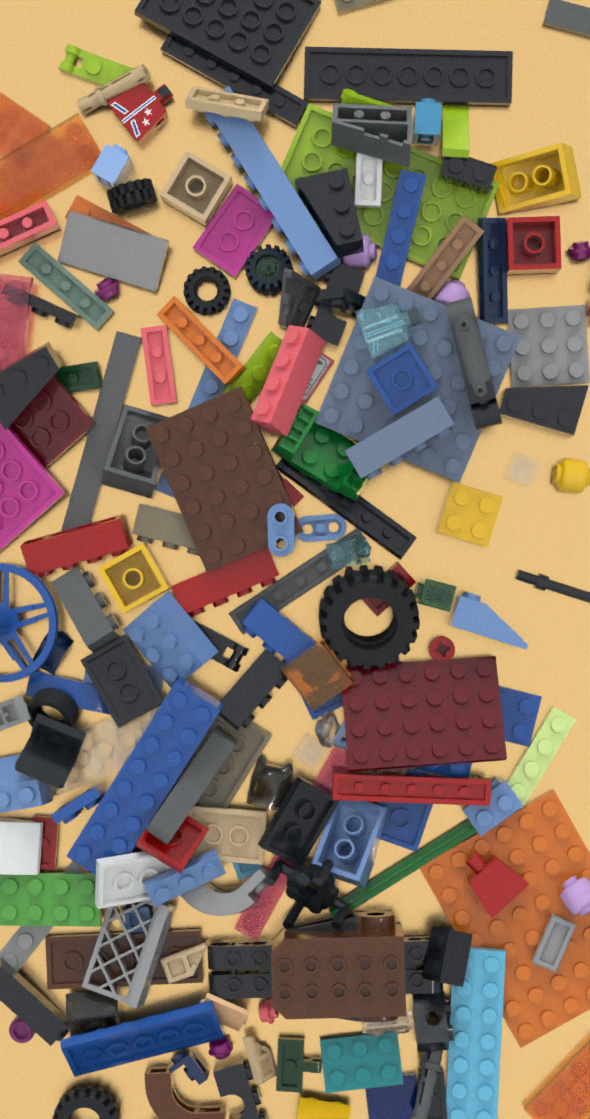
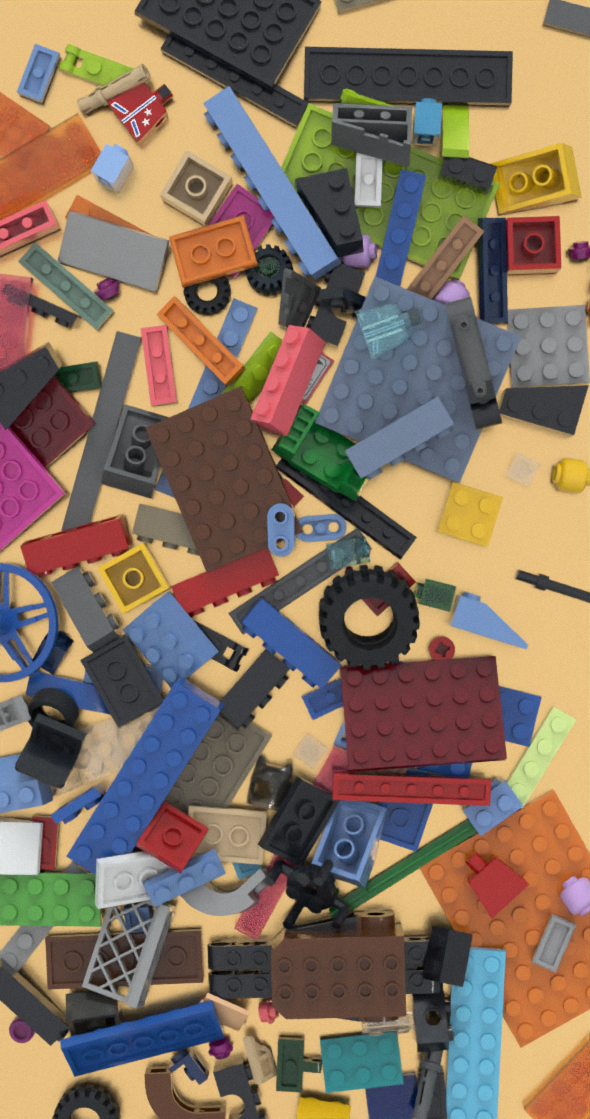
(38, 73): none -> medium blue plate
(131, 195): black tyre -> none
(183, 963): tan tile -> none
(191, 785): dark grey beam -> none
(213, 251): none -> orange tile
(227, 103): tan plate -> none
(318, 675): clear orange tile -> none
(327, 729): clear plate -> none
(402, 379): blue plate -> none

